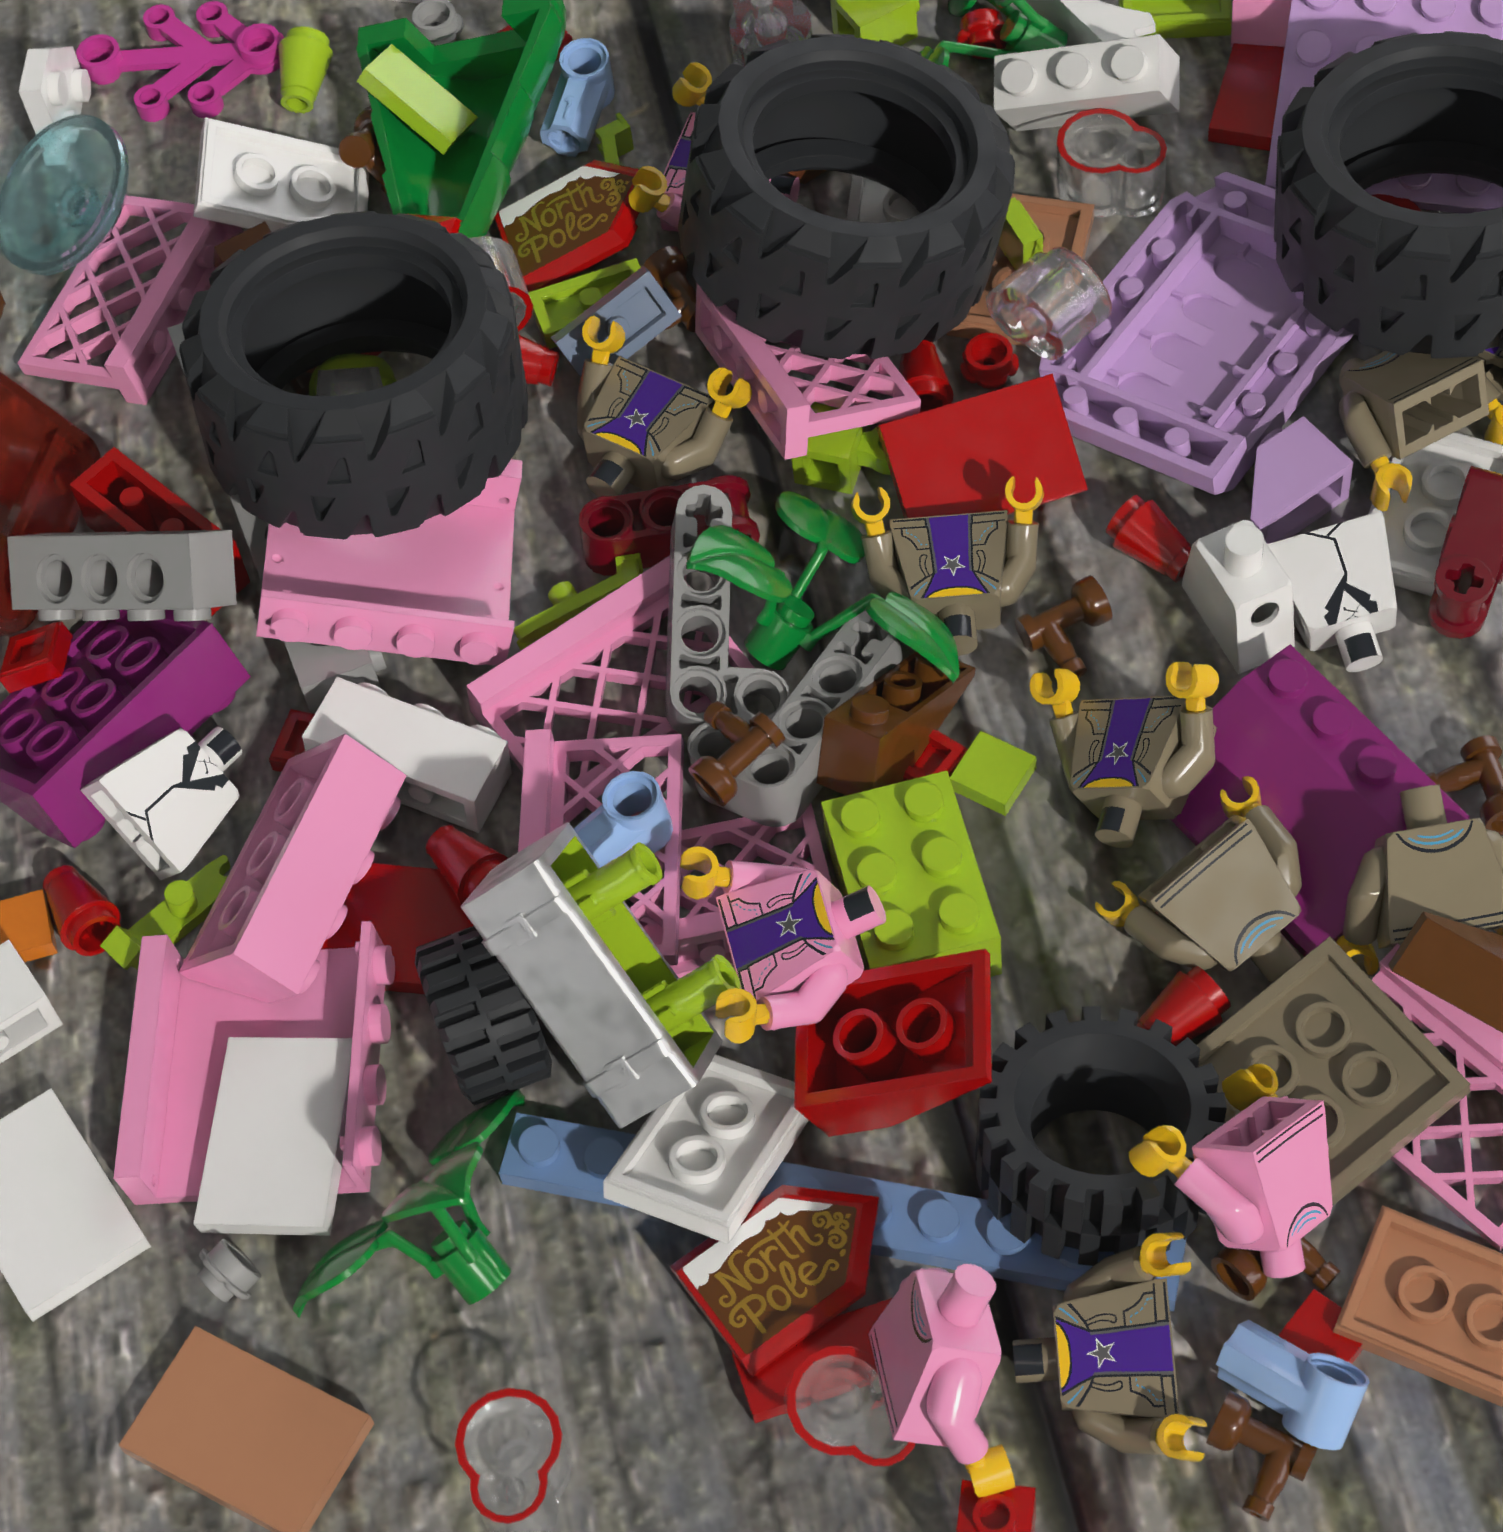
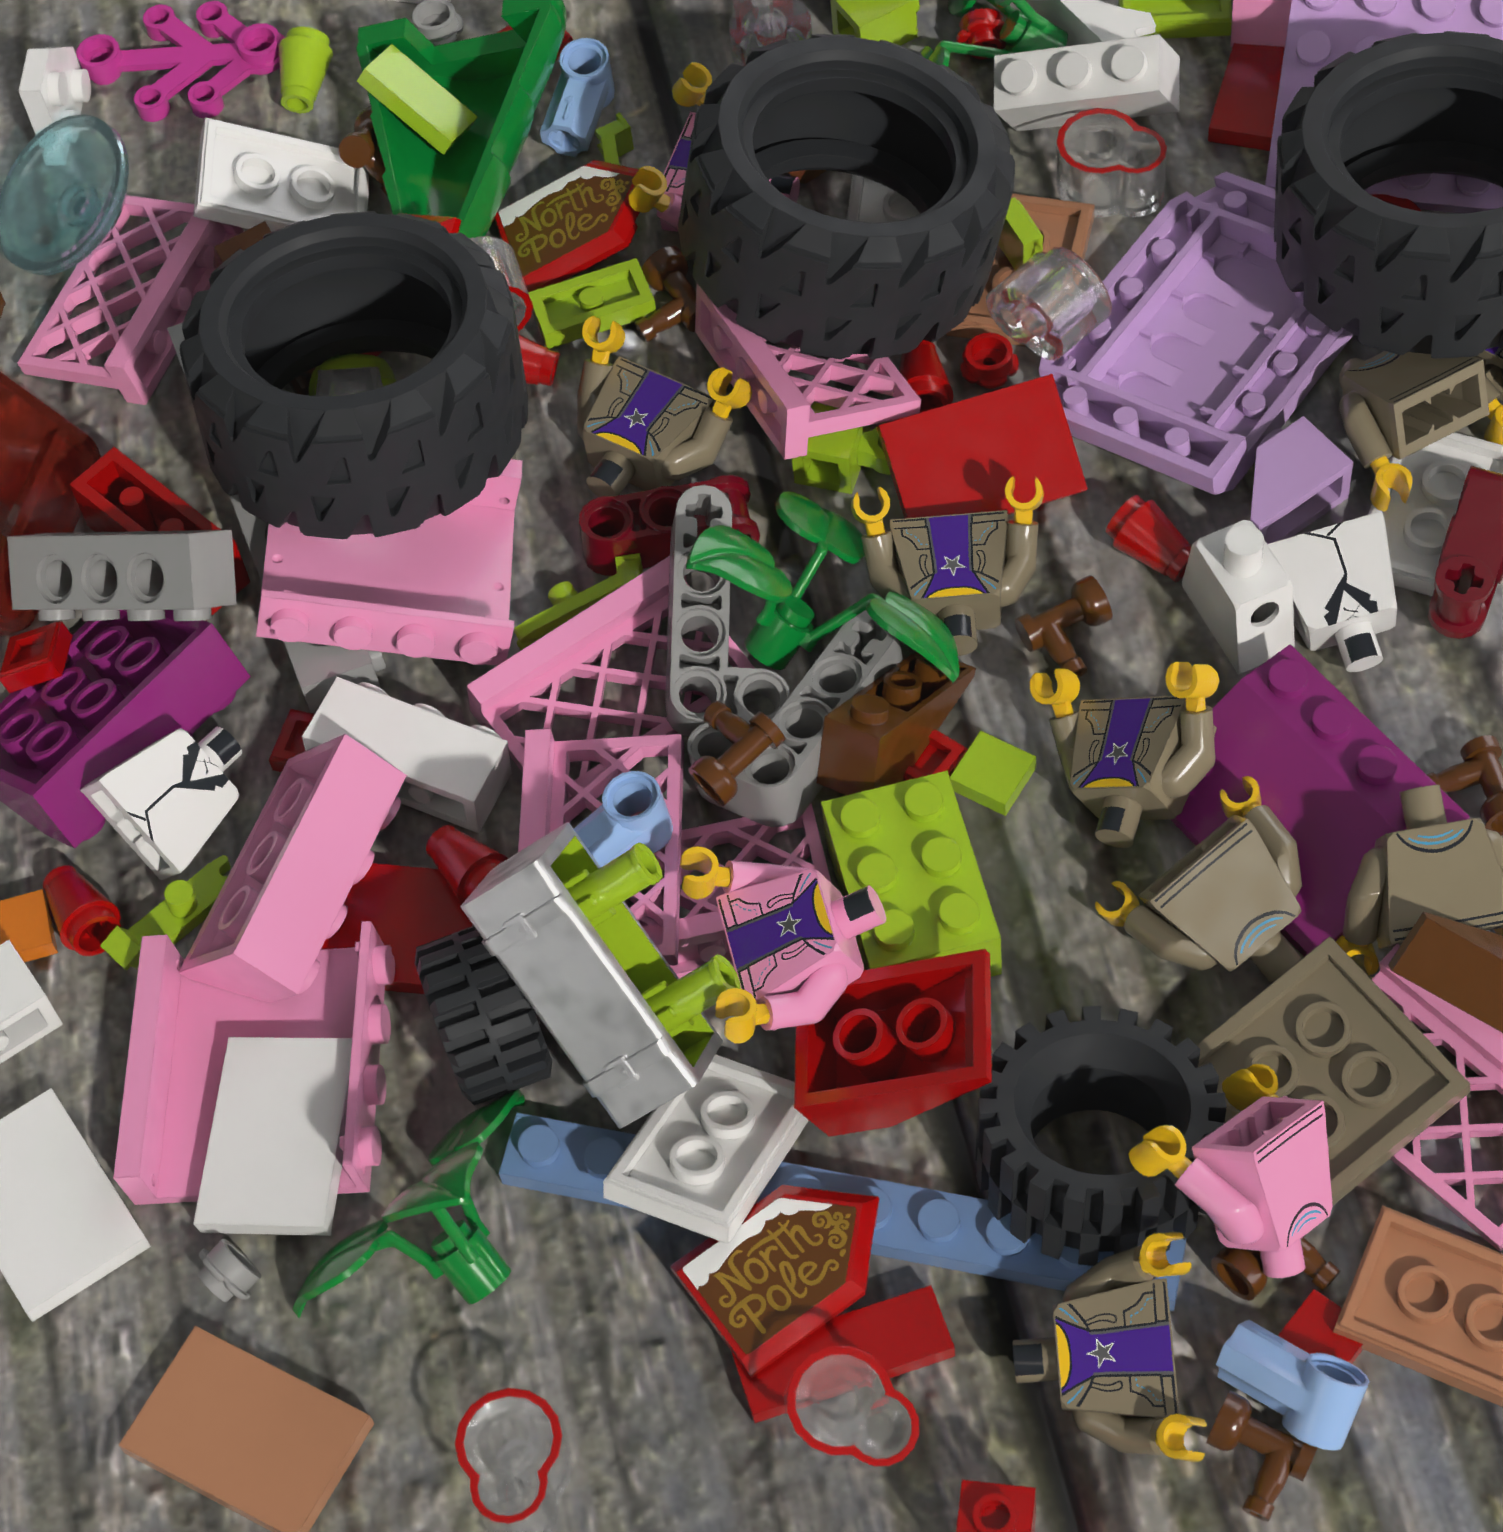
(635, 304): sand blue plate -> none
(936, 1364): bright pink torso -> none
(1189, 1004): red cone -> none

